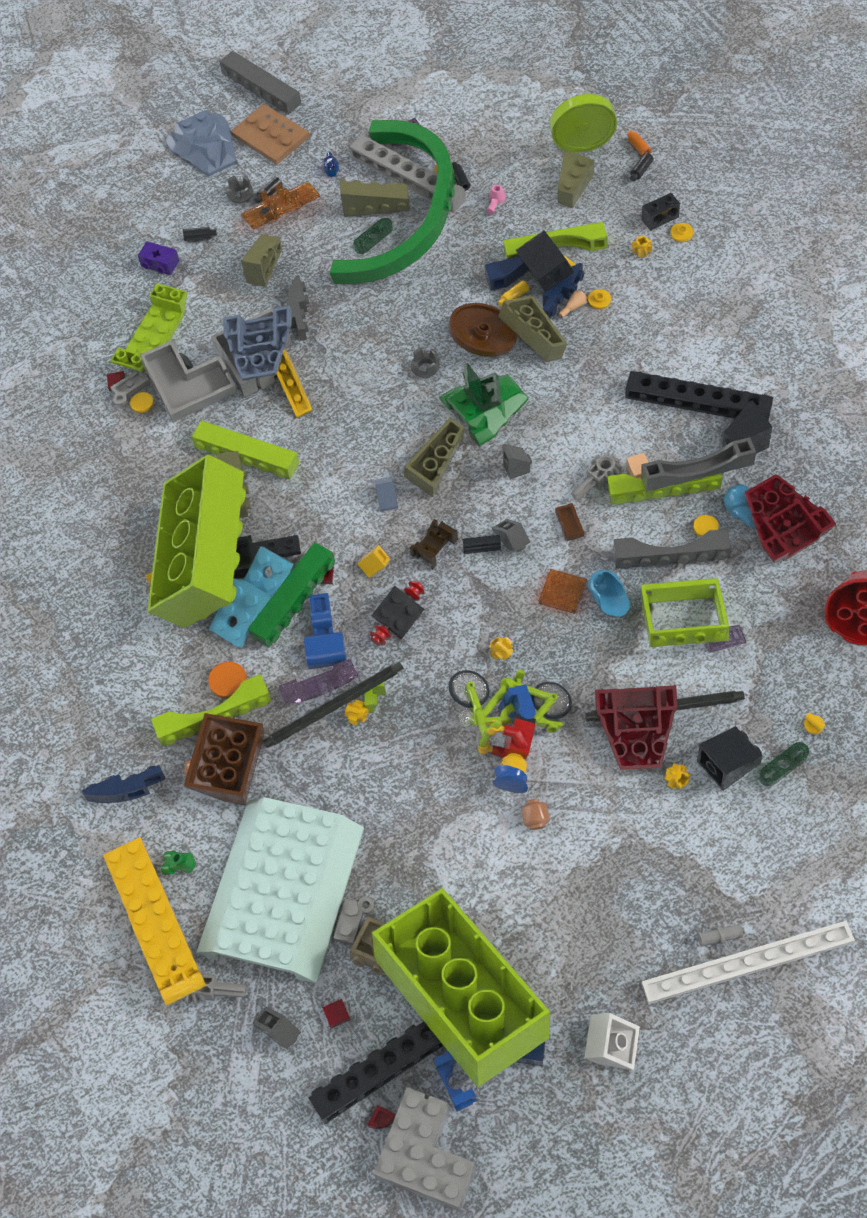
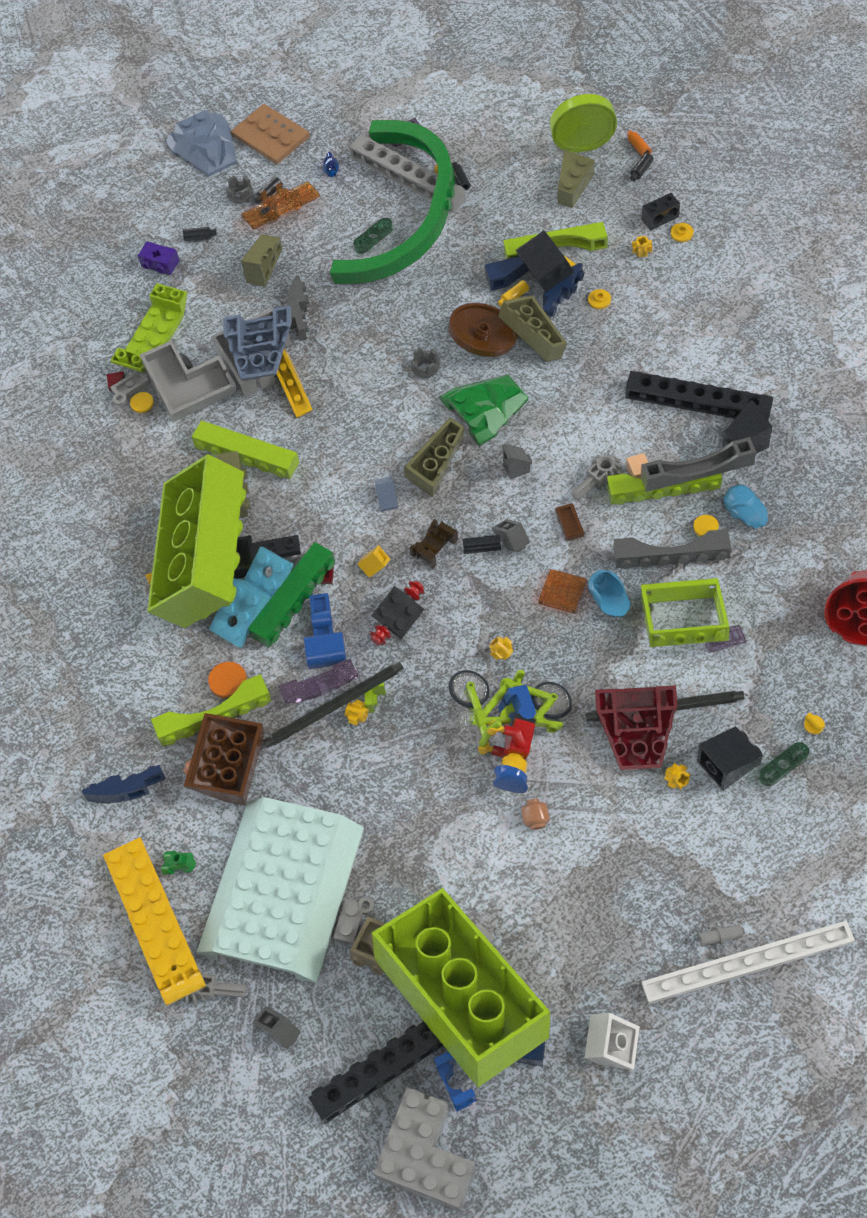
(260, 82): dark grey brick -> none
(336, 1013): dark red tile -> none
(373, 198): olive wedge -> none
(381, 1118): dark red tile -> none
(484, 390): dark green bracket -> none
(496, 196): bright pink bar -> none
(576, 300): light nougat cone -> none
(785, 518): dark red wedge -> none

